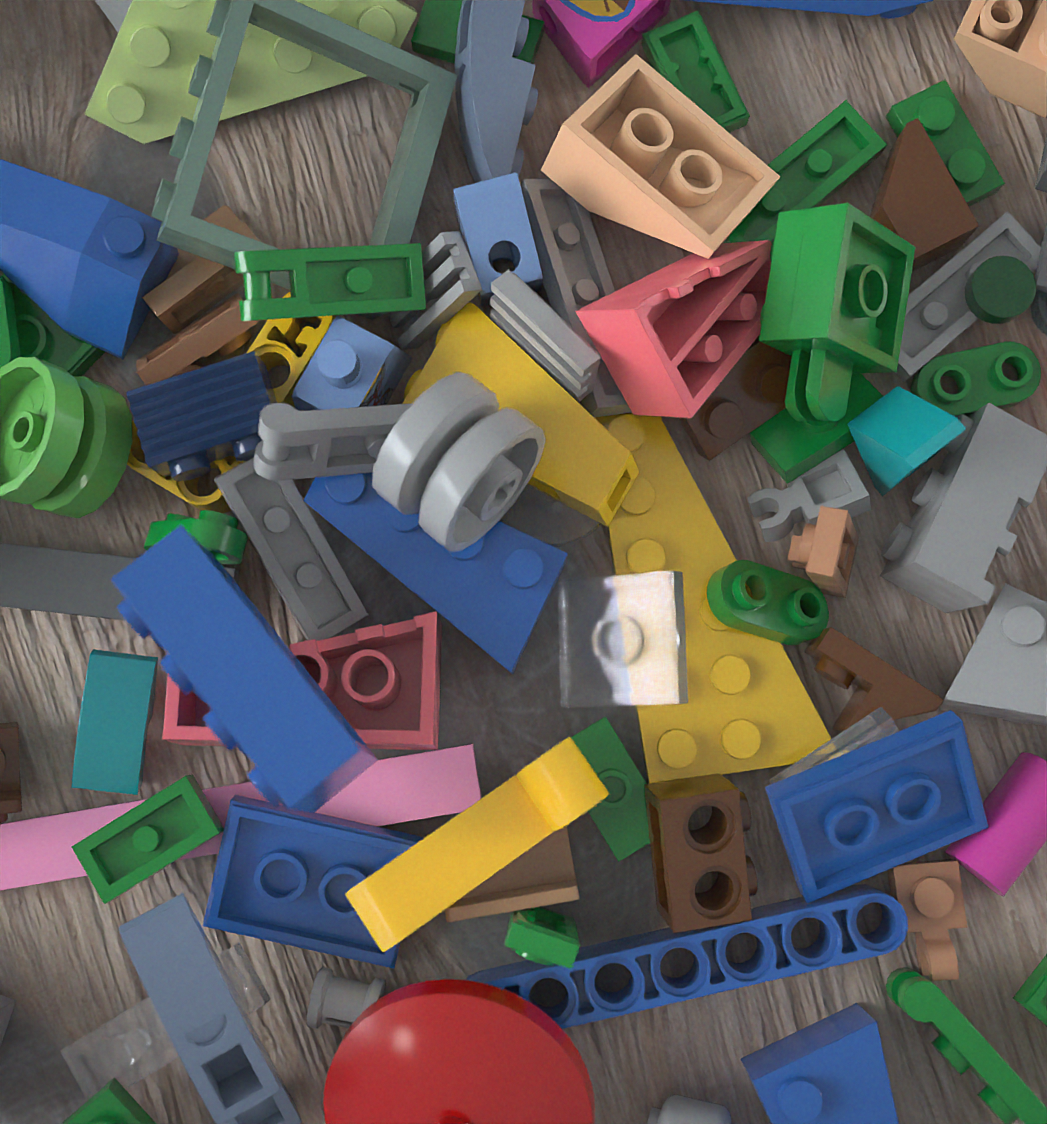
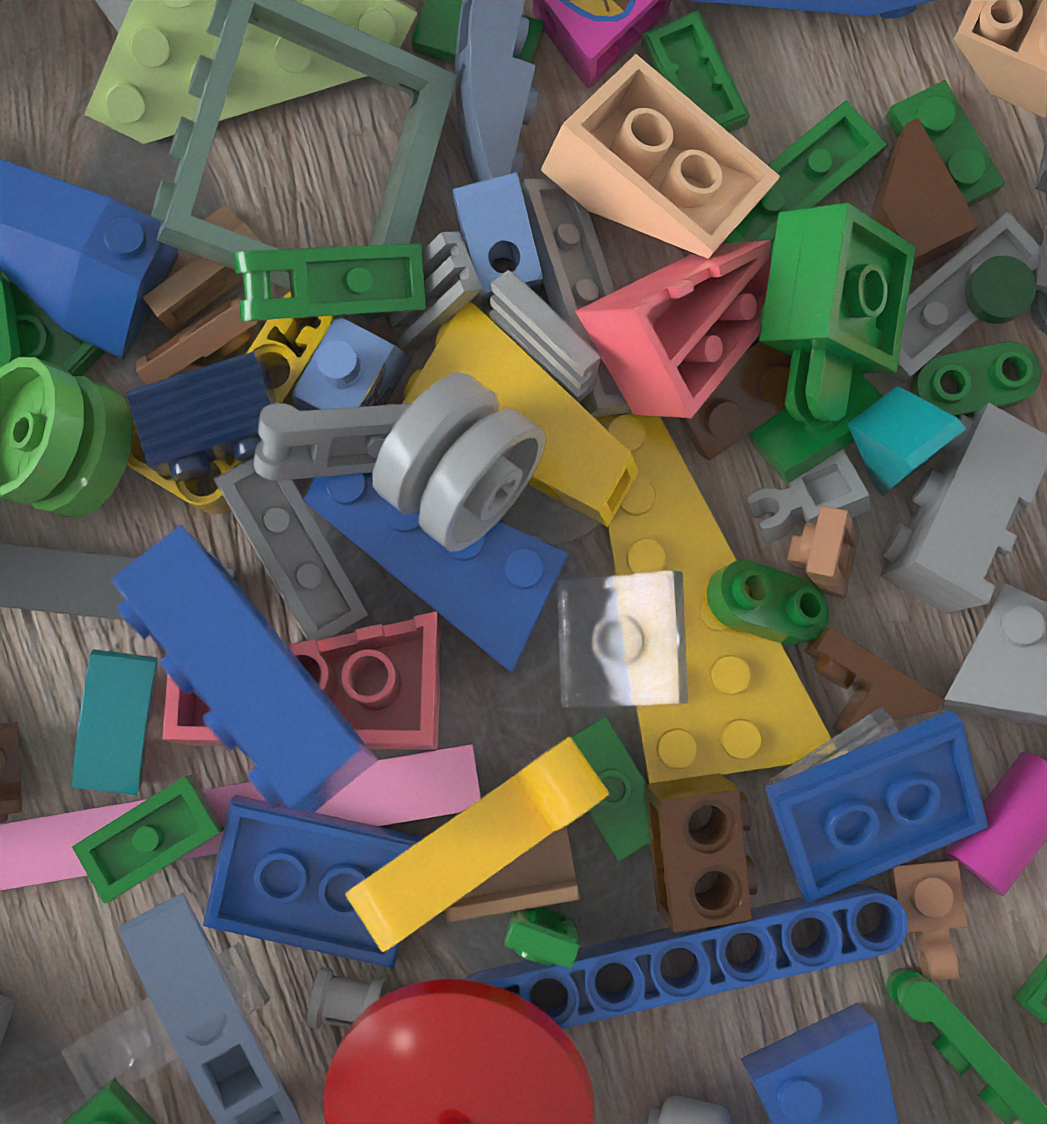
(212, 529): green plate -> none

